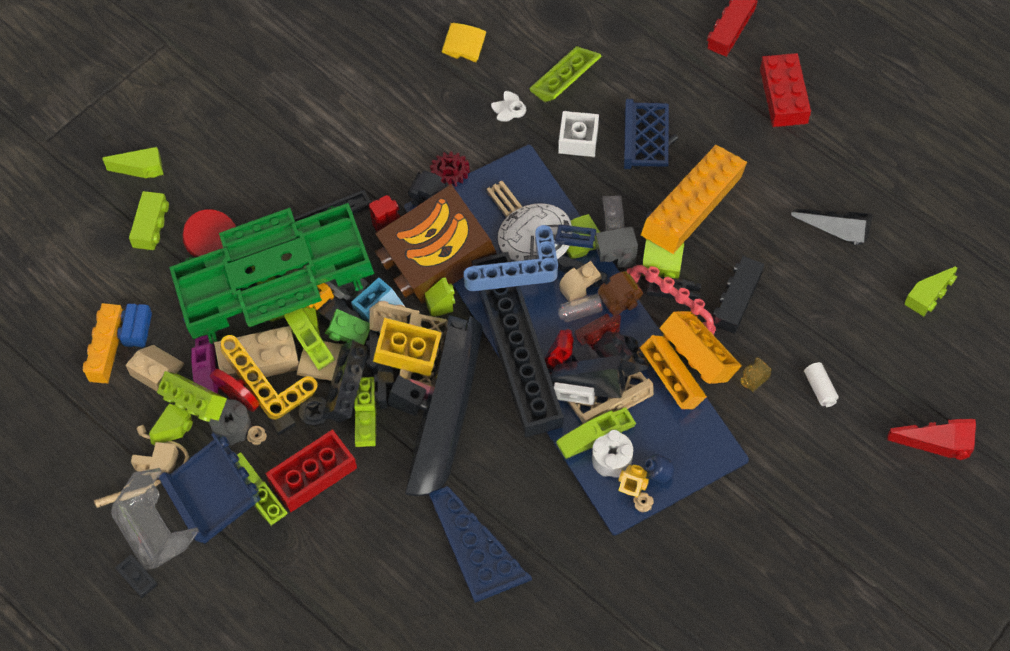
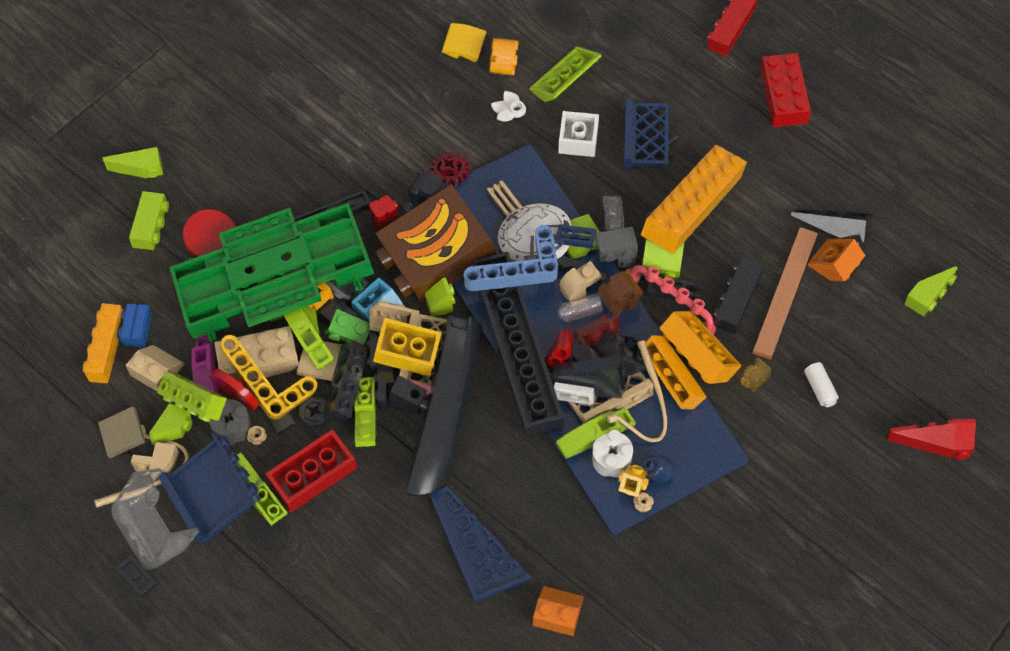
(121, 432): none -> dark tan tile
(503, 56): none -> light orange brick
(557, 610): none -> orange slope
(651, 371): none -> tan piece
(785, 293): none -> nougat tile
(837, 259): none -> orange slope

